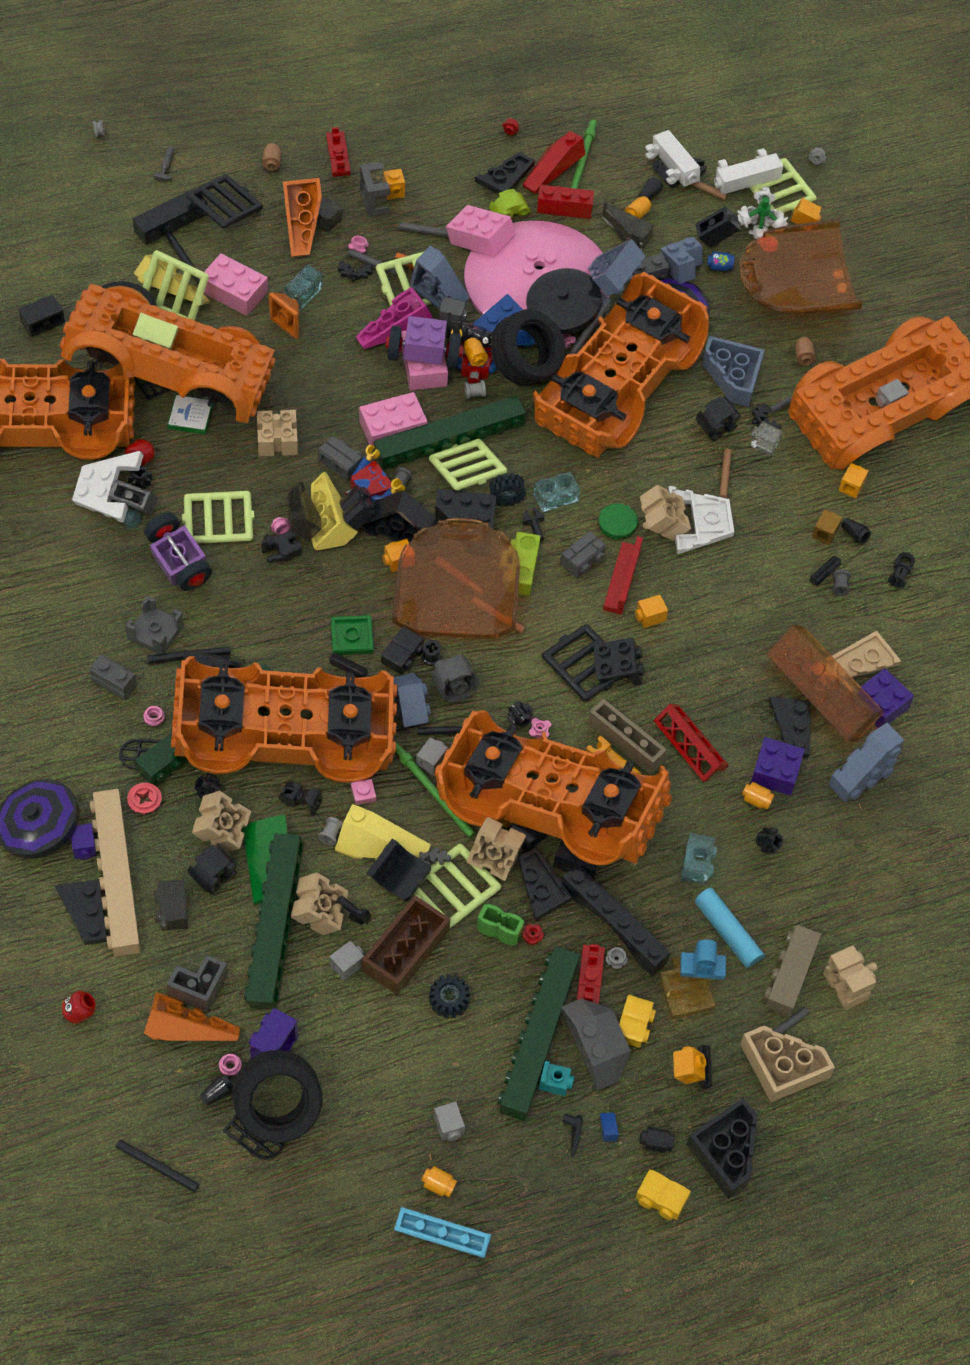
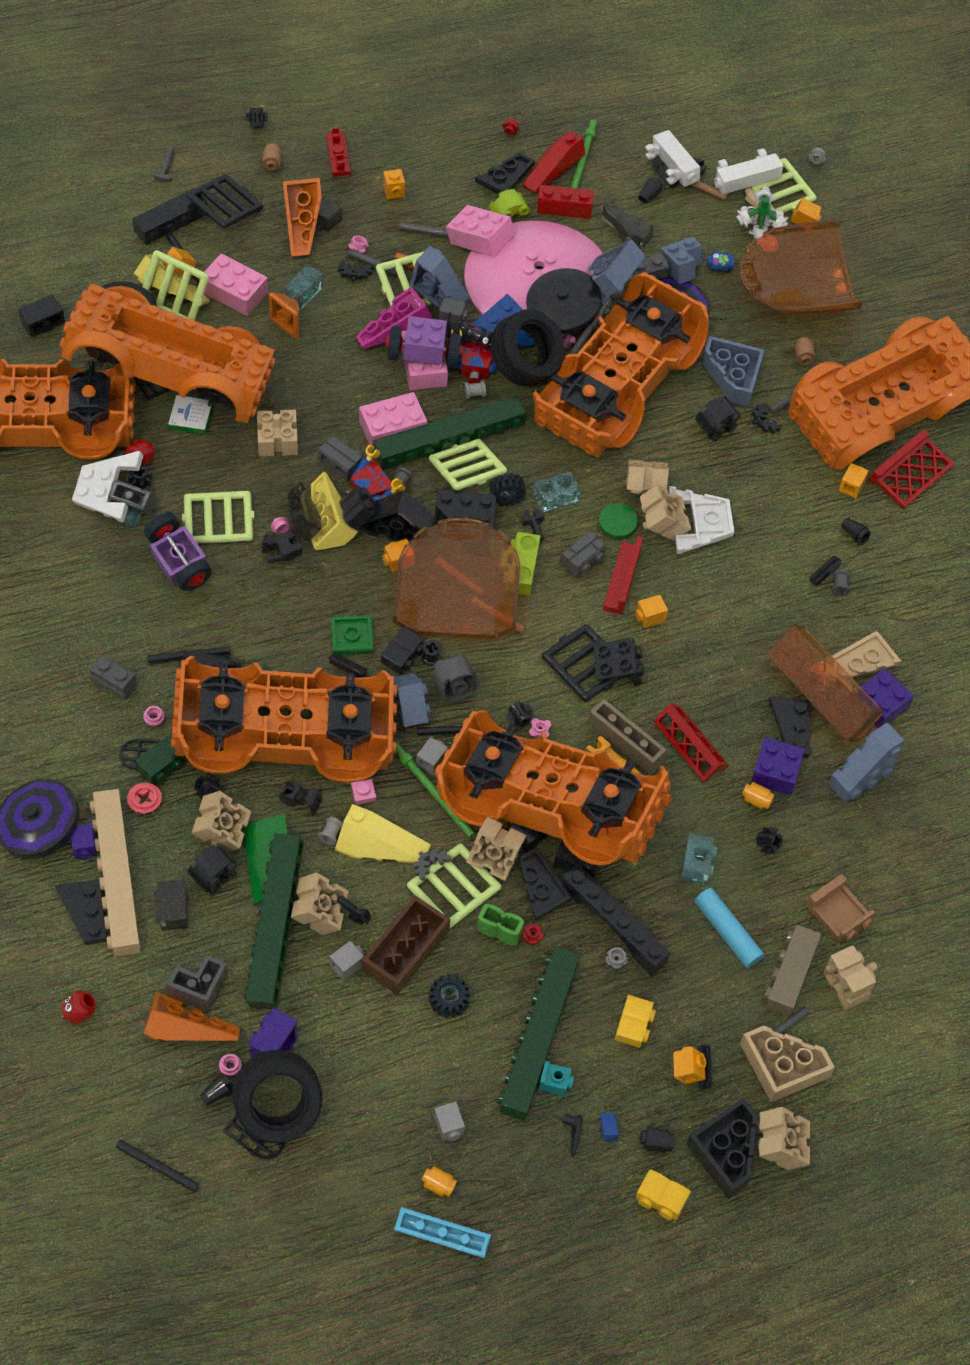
(98, 128): light grey bush -> none
(154, 627): dark grey panel -> none
(155, 331): yellowish green brick -> none
(182, 256): none -> light orange brick
(256, 117): none -> black gear
(371, 189): dark grey panel -> none
(399, 870): black bracket -> none
(475, 352): light orange brick -> none
(590, 973): red plate -> none
(598, 1040): dark grey wedge -> none
(639, 207): light orange brick -> none
(646, 475): none -> tan brick
(685, 994): clear yellow plate -> none
(703, 962): dark azure tile -> none
(718, 226): black brick -> none
(725, 473): medium nougat bar -> none
(750, 197): none -> tan bar
(766, 438): clear brick -> none
(784, 1138): none -> tan brick
(827, 527): pearl gold brick -> none
(839, 910): none -> medium nougat panel
(890, 393): light grey brick -> none
(897, 461): none -> red fence
(901, 569): black connector -> none

